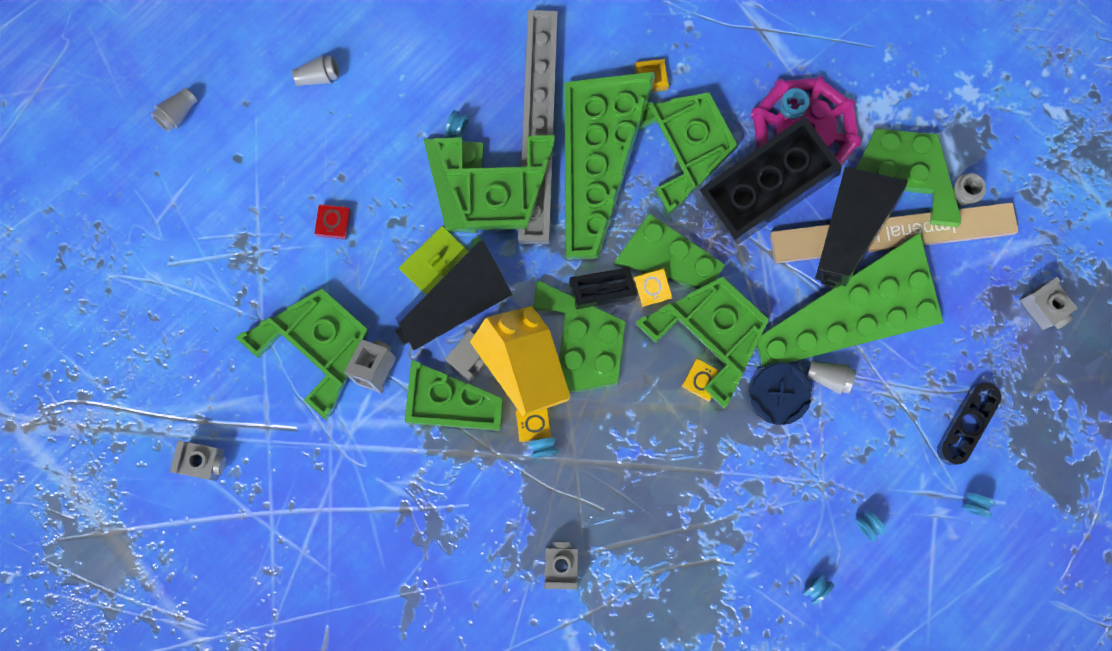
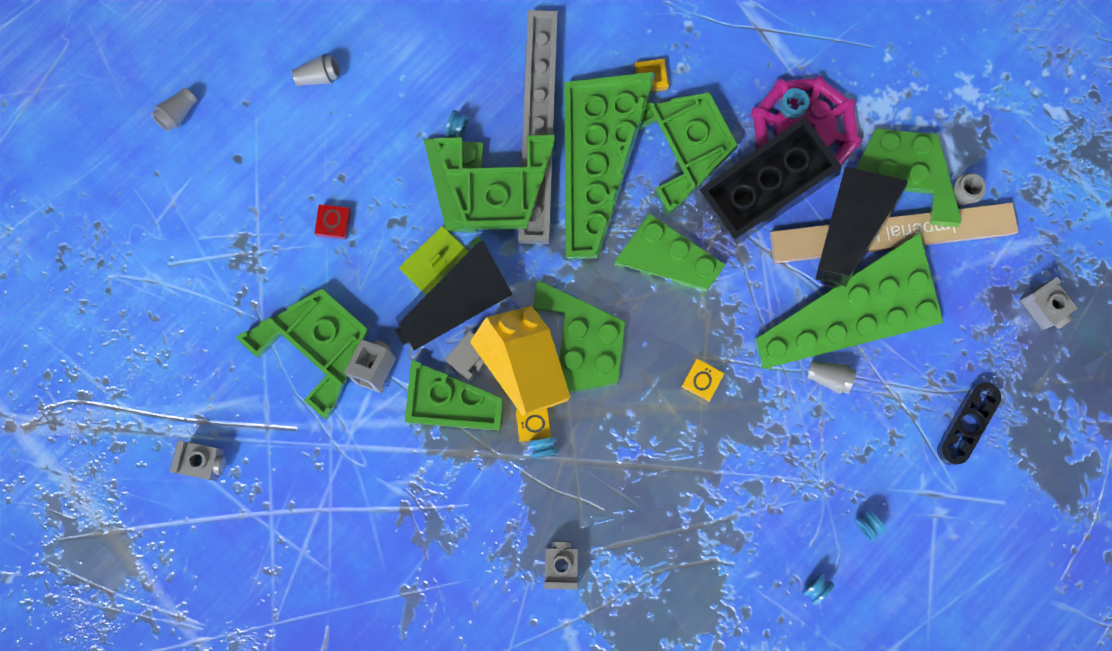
(602, 299): black tile -> none
(653, 286): yellow tile -> none
(722, 322): bright green wing -> none
(779, 393): dark blue tile -> none
(978, 505): dark azure bush -> none

